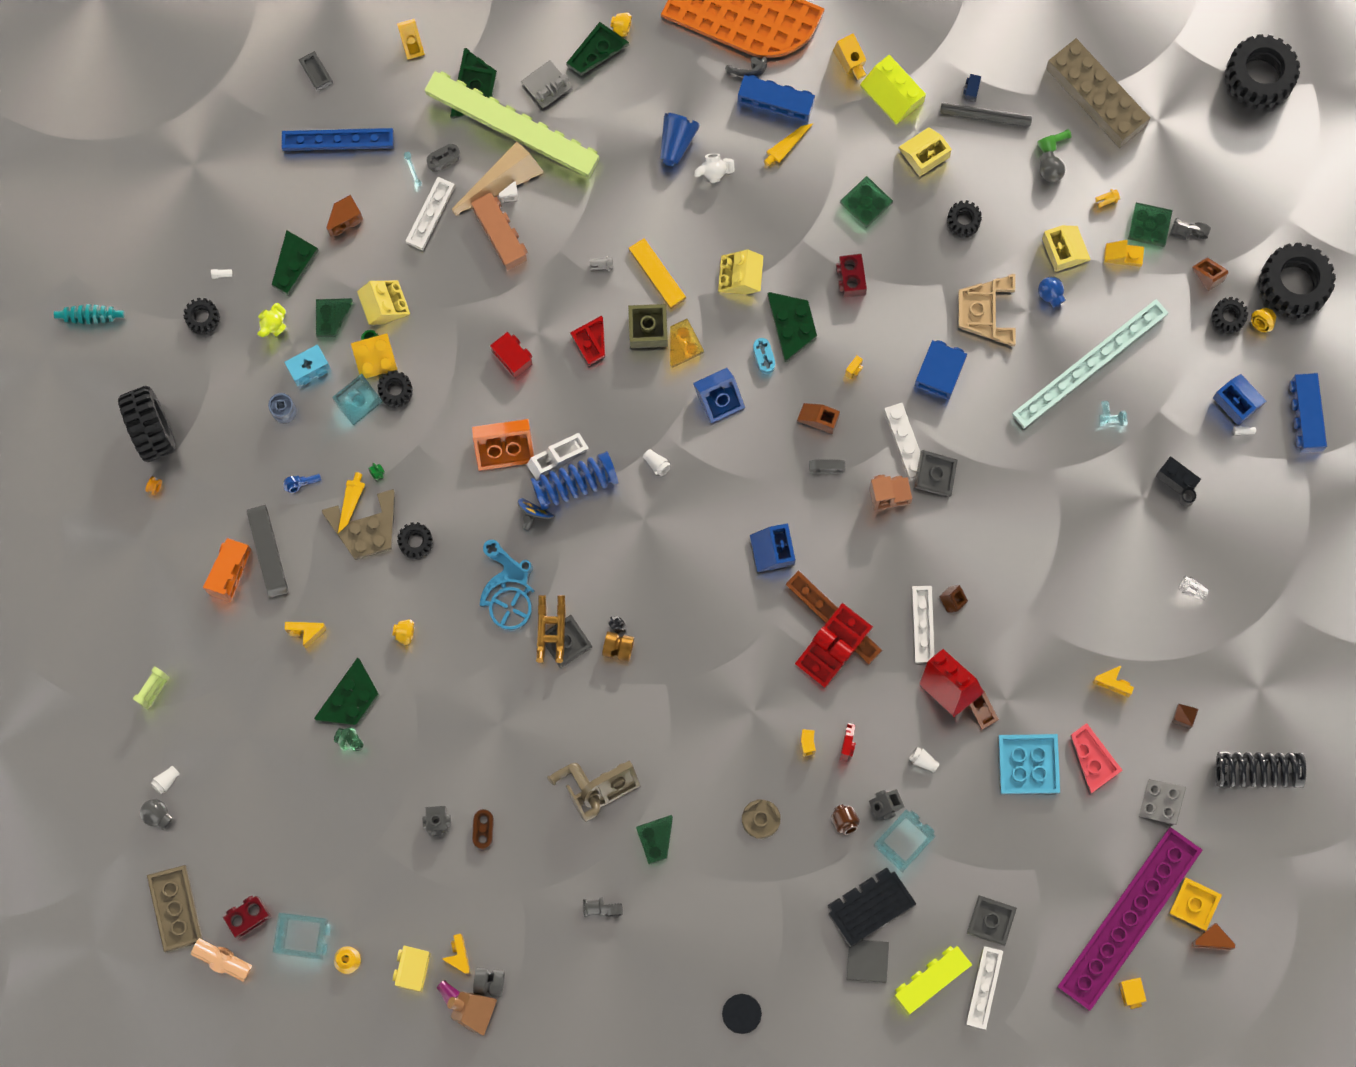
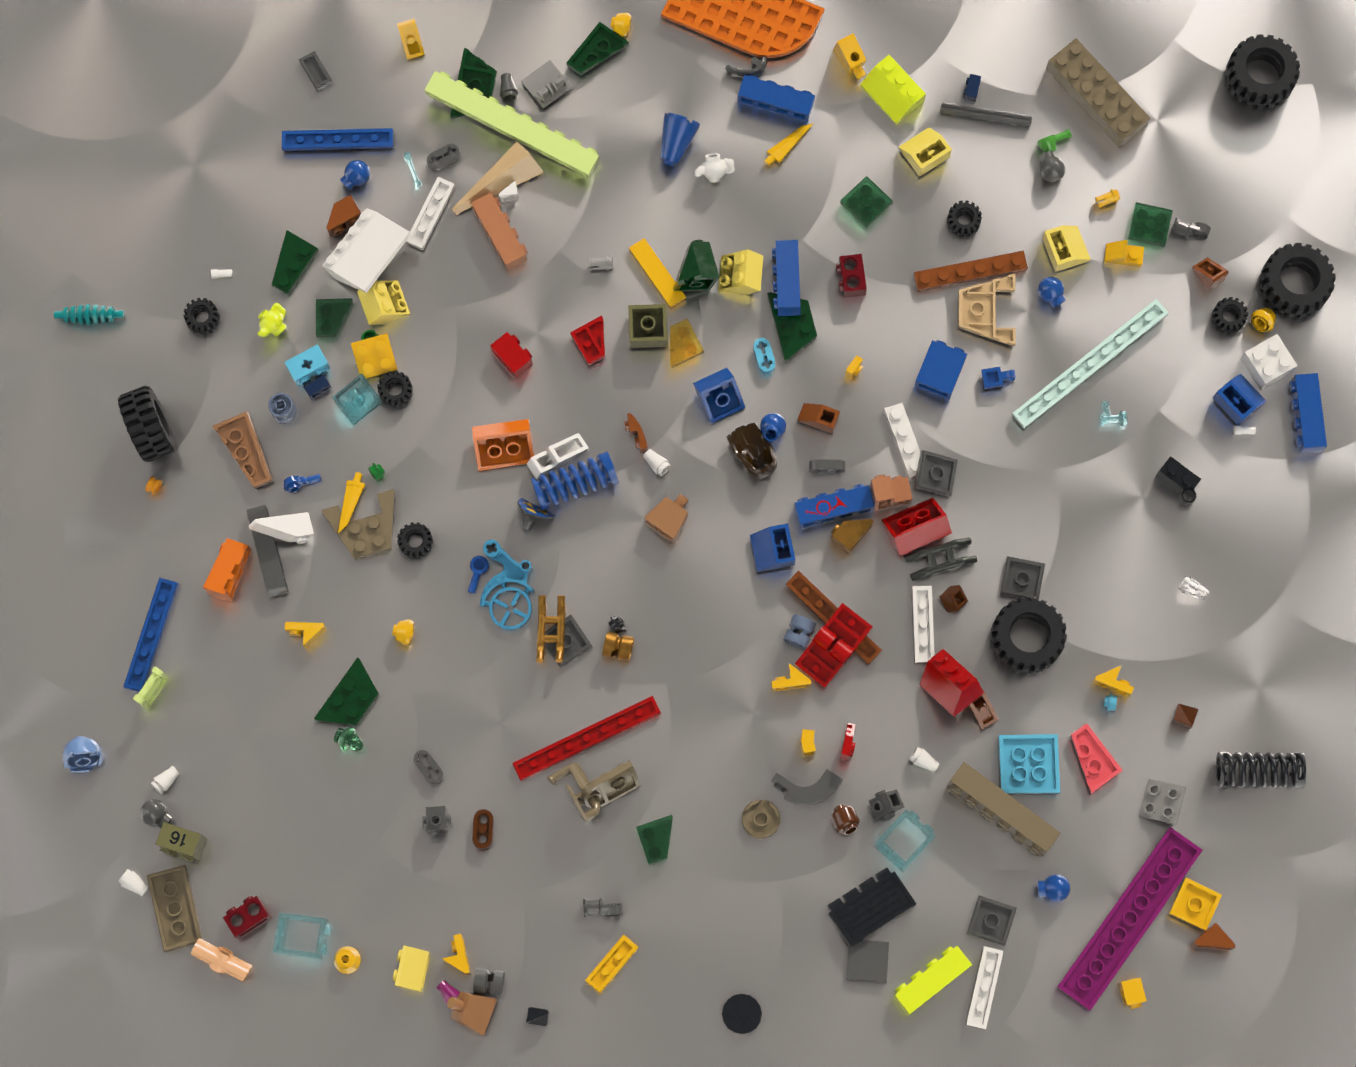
(81, 754): none -> medium blue cylinder
(133, 883): none -> white cone
(151, 634): none -> blue tile
(181, 841): none -> olive brick
(245, 448): none -> medium nougat wing
(286, 527): none -> white slope
(317, 387): none -> dark blue piece
(356, 174): none -> blue piece
(366, 250): none -> white slope
(432, 764): none -> dark grey beam
(479, 566): none -> blue plate
(508, 89): none -> dark grey cone
(537, 1016): none -> black slope
(586, 738): none -> red tile
(611, 964): none -> yellow tile
(635, 430): none -> dark orange slope
(668, 517): none -> medium nougat torso
(697, 269): none -> dark green slope
(753, 450): none -> dark brown hair
(772, 426): none -> blue piece
(787, 275): none -> blue brick
(796, 681): none -> yellow slope
(804, 627): none -> sand blue wheel
(809, 795): none -> dark grey arch
(834, 506): none -> blue brick
(850, 533): none -> pearl gold slope
(916, 526): none -> red slope
(934, 568): none -> pearl dark grey piece
(970, 271): none -> dark orange plate
(994, 377): none -> blue plate
(1003, 809): none -> dark tan brick
(1022, 578): none -> dark grey tile
(1046, 617): none -> black tyre
(1054, 888): none -> blue piece
(1110, 702): none -> medium azure plate
(1269, 361): none -> white brick

